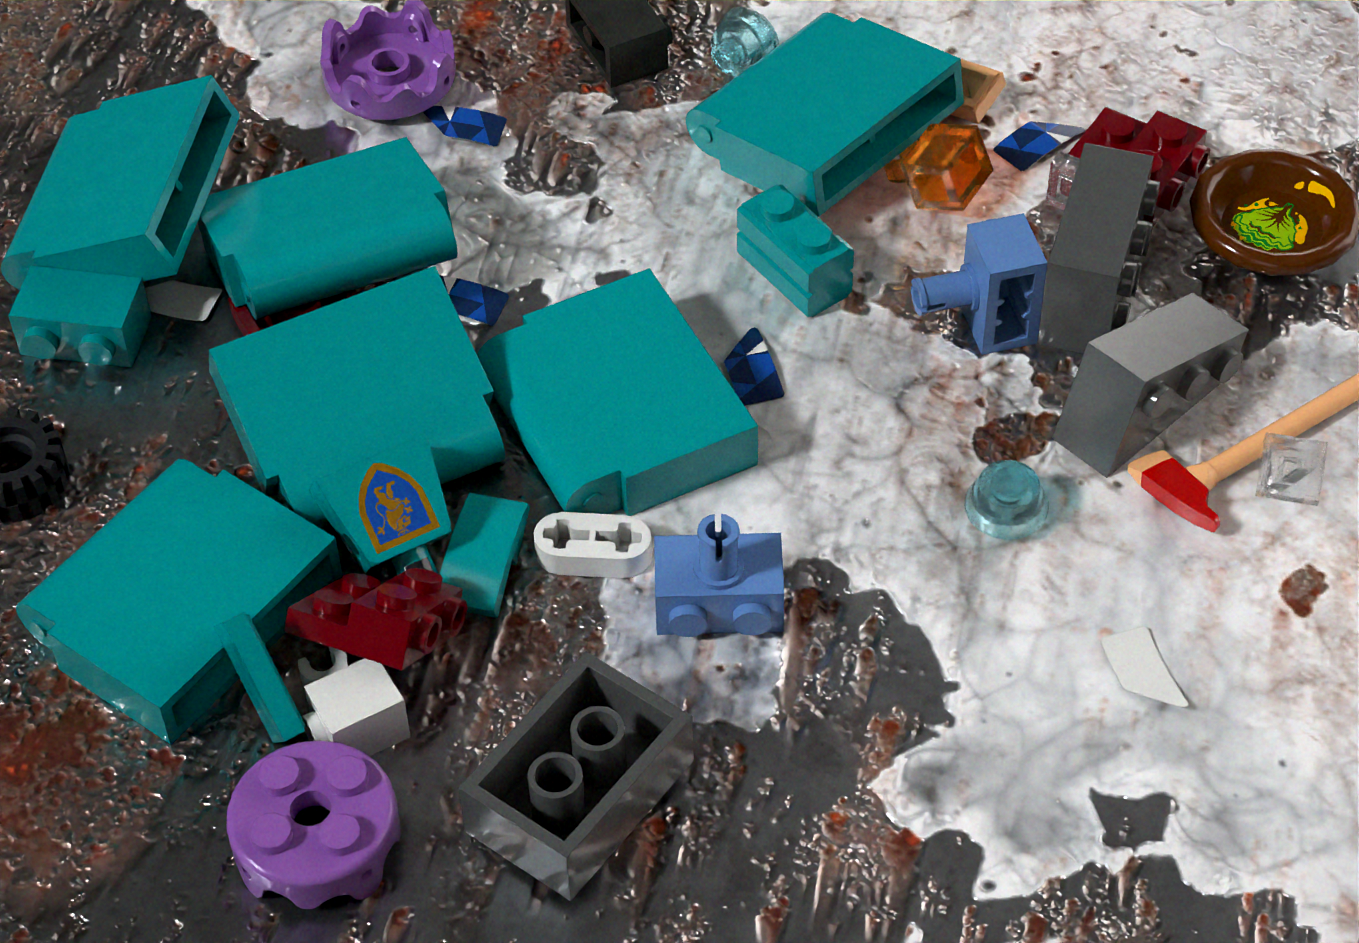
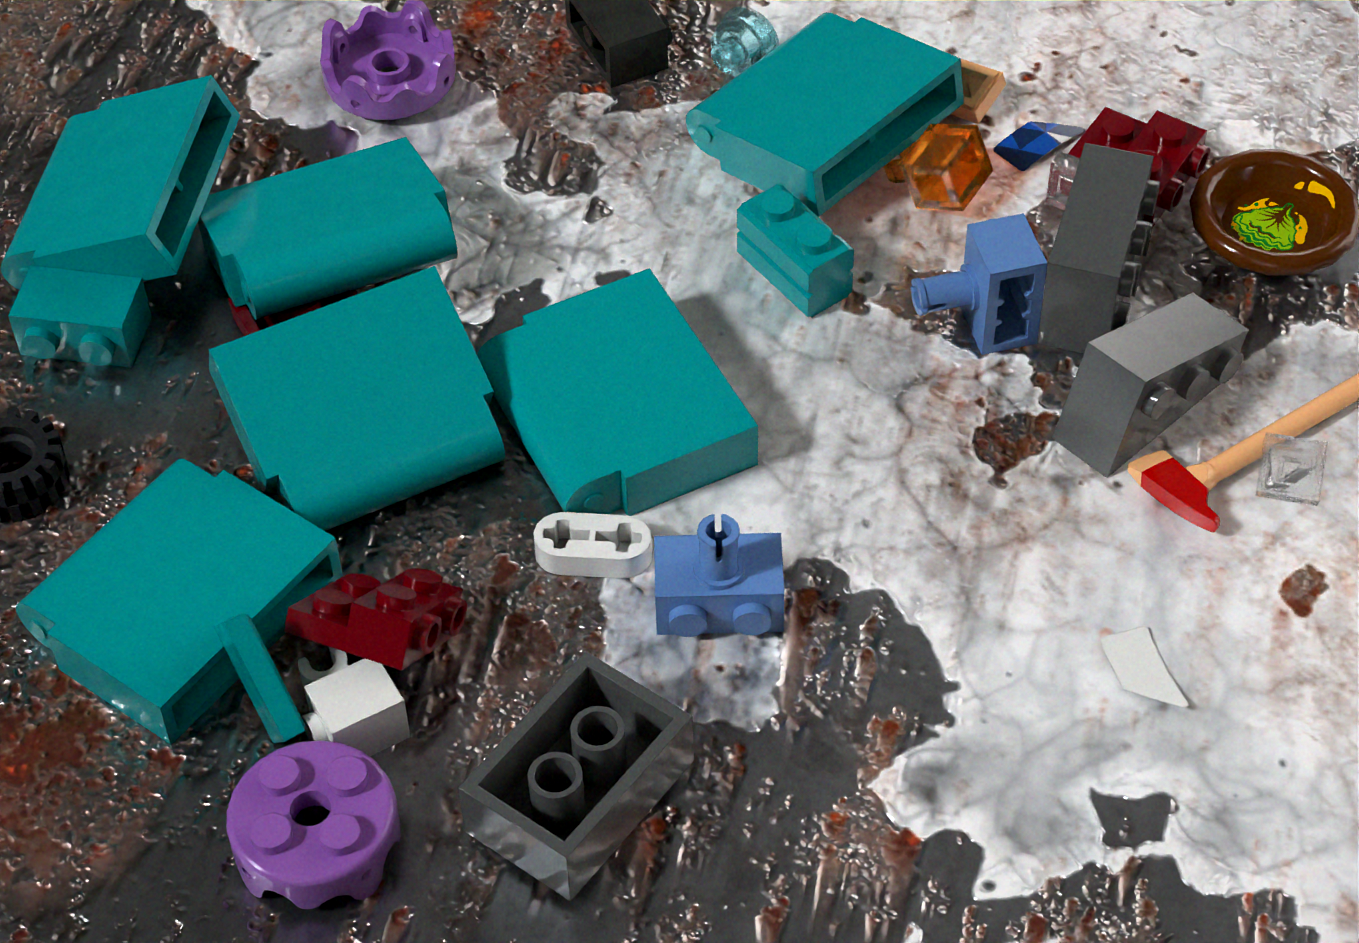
(182, 300): white sticker -> none
(387, 507): teal torso -> none
(467, 124): sticker -> none
(475, 300): sticker -> none
(483, 549): teal slope -> none
(753, 370): dark blue sticker -> none
(1007, 501): clear light blue cone -> none

